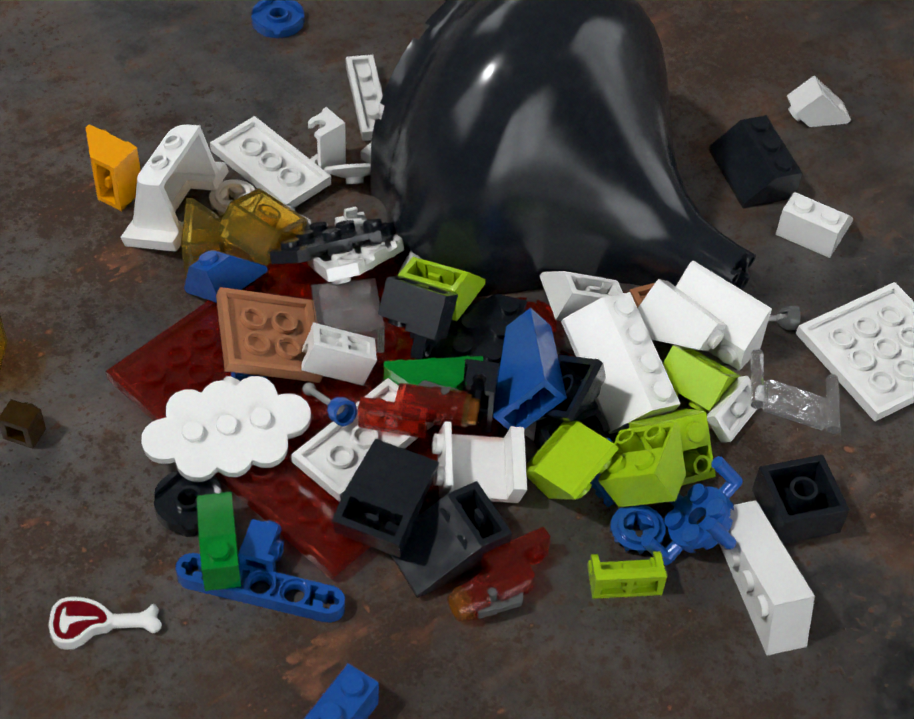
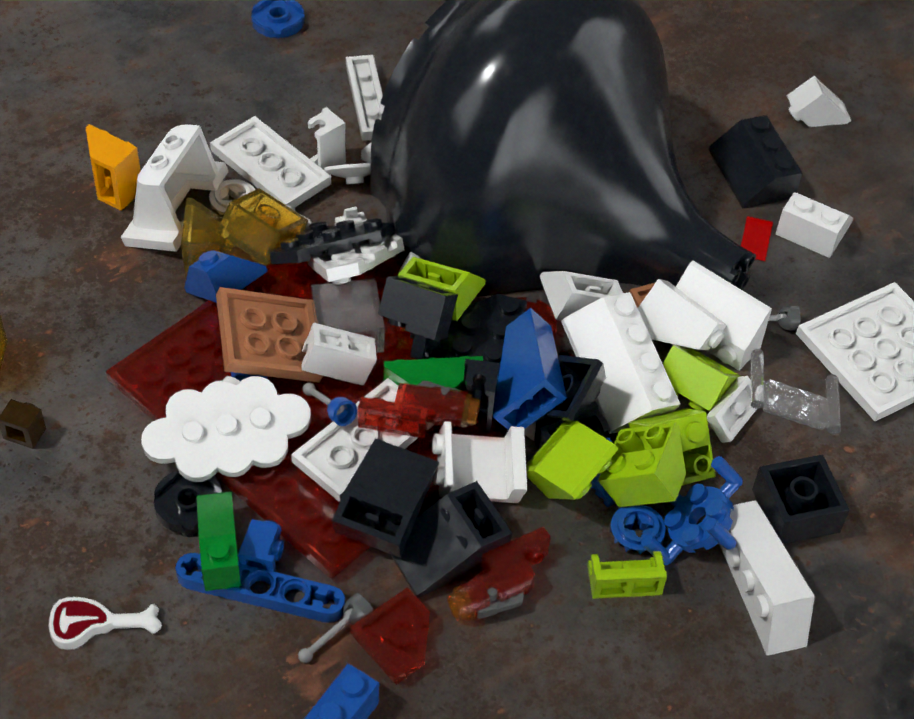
(353, 611): none -> hinge
(395, 635): none -> clear red plate
(757, 236): none -> red sticker

